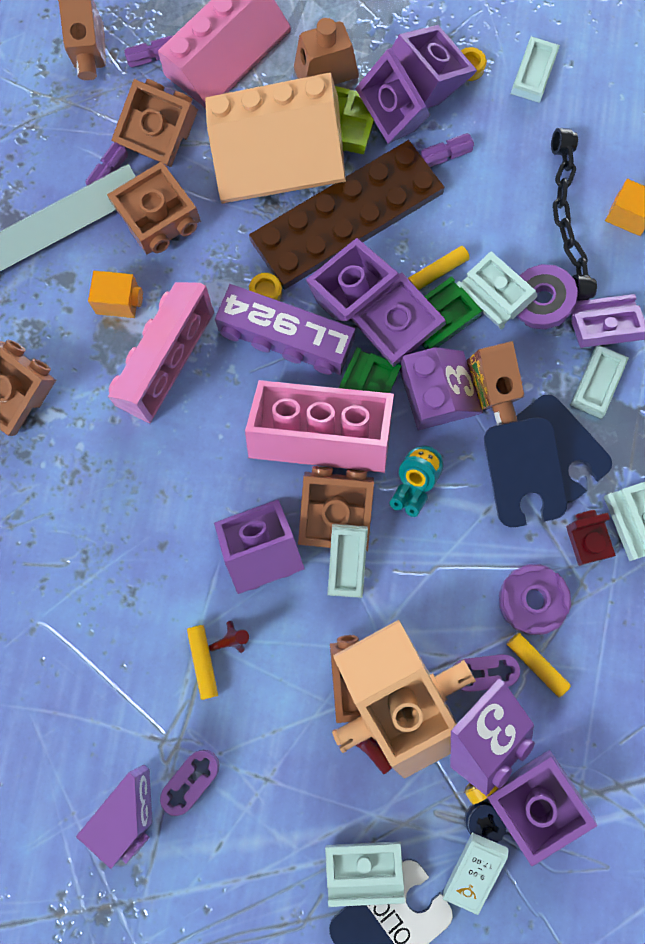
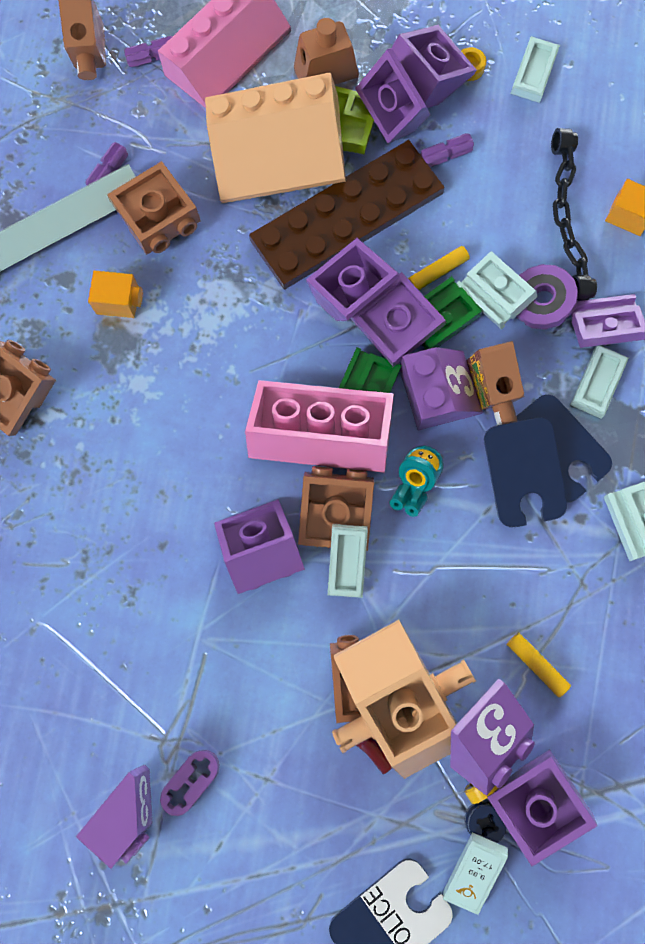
(154, 121): nougat plate -> none
(162, 350): bright pink slope -> none
(202, 662): yellow piece -> none
(232, 639): dark red bar -> none
(266, 285): yellow tile -> none
(284, 330): medium lavender brick -> none
(364, 874): light aqua plate -> none
(489, 662): medium lavender beam -> none
(554, 592): medium lavender tile -> none
(590, 537): dark red bracket -> none

